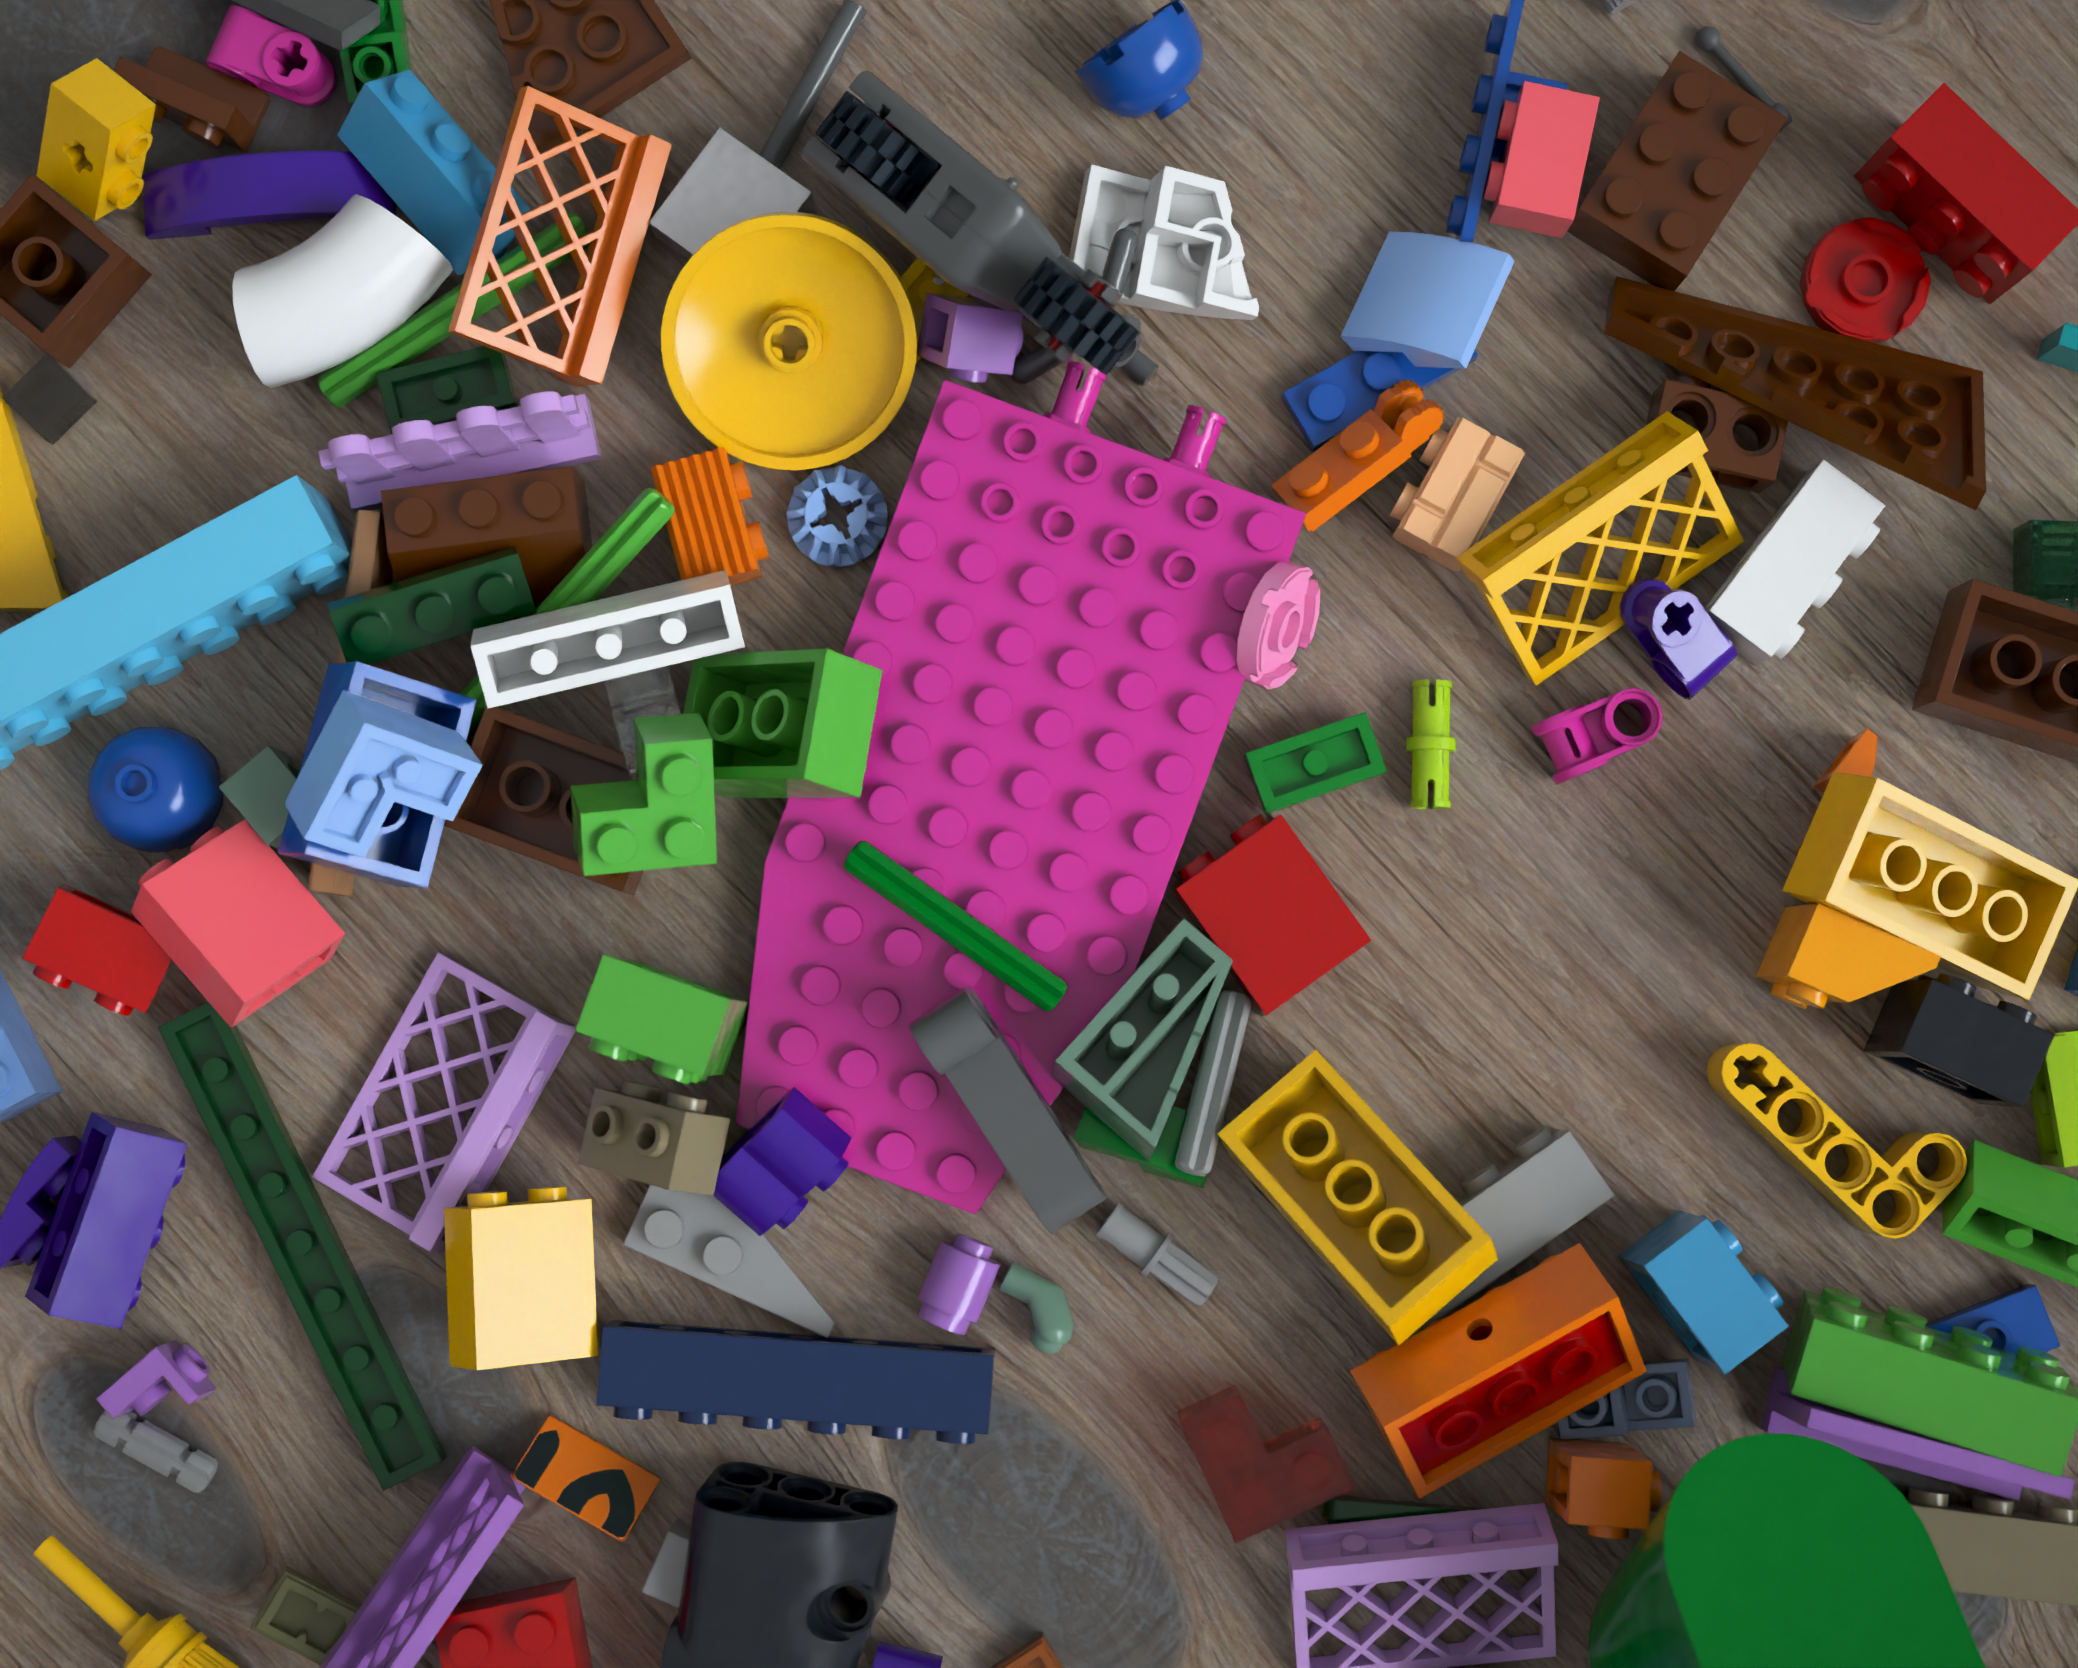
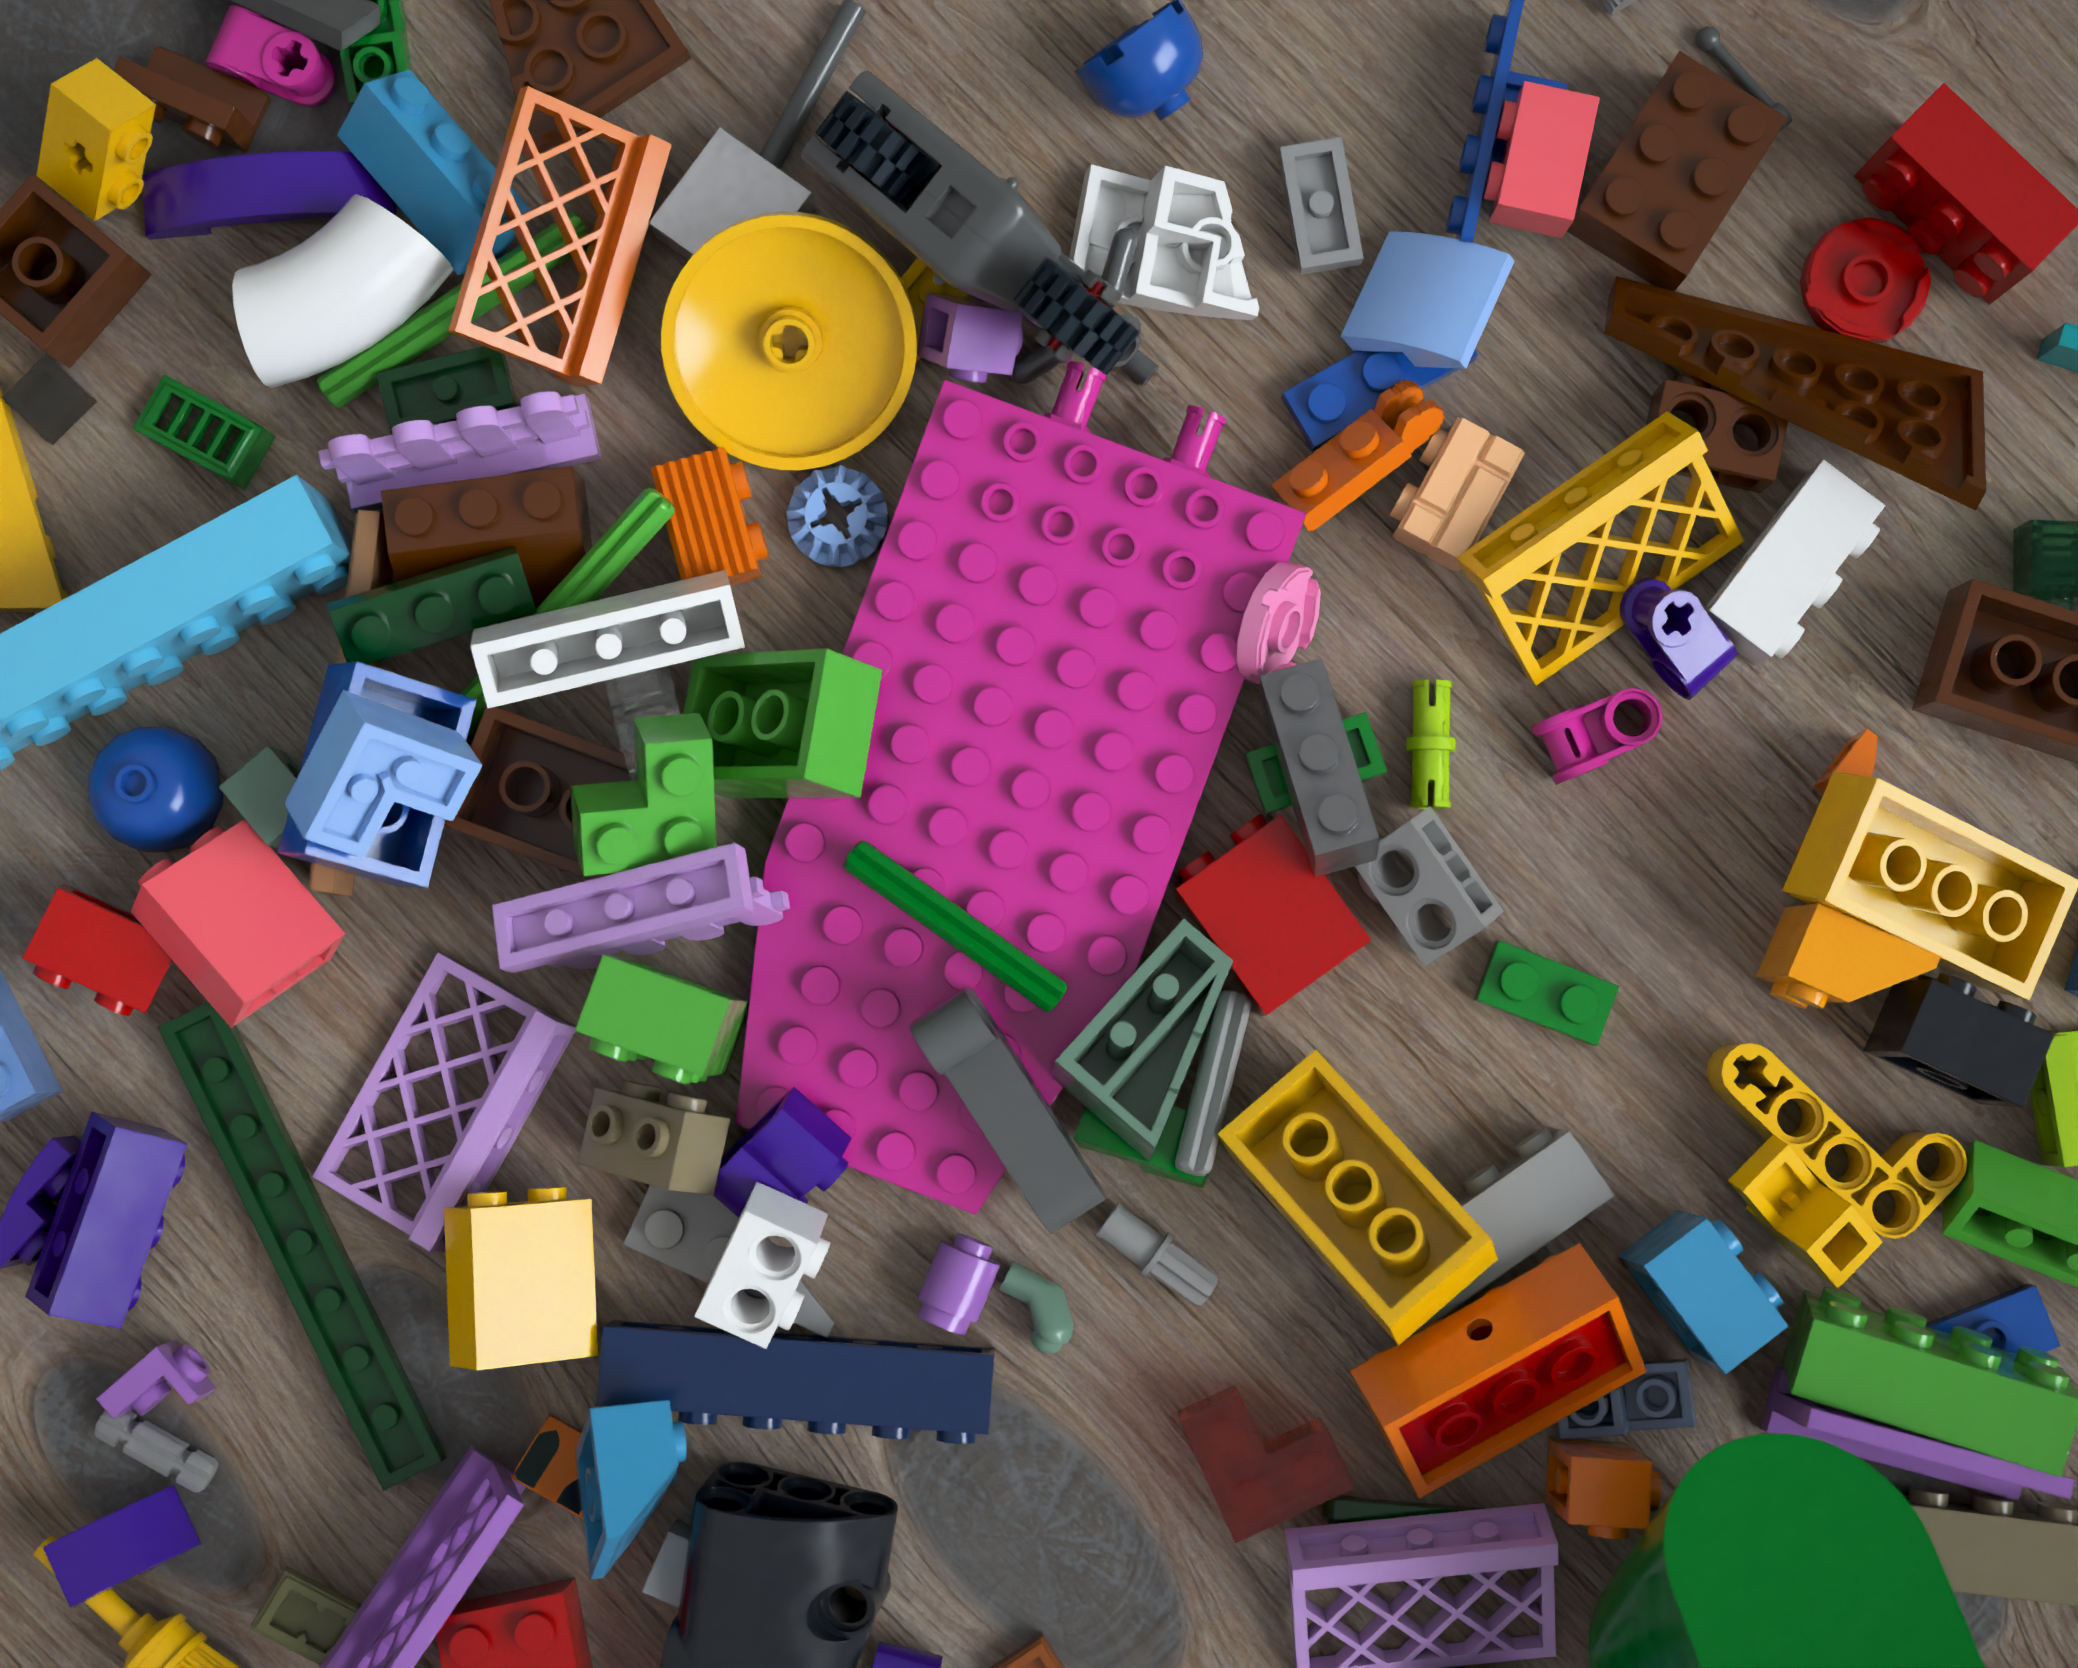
(122, 1545): none -> dark purple slope
(244, 455): none -> green slope
(623, 1474): none -> dark azure slope
(634, 911): none -> lavender fence
(761, 1265): none -> white brick
(1318, 767): none -> flat silver brick
(1320, 205): none -> light grey plate
(1439, 878): none -> light grey brick
(1546, 993): none -> green plate
(1803, 1213): none -> yellow brick

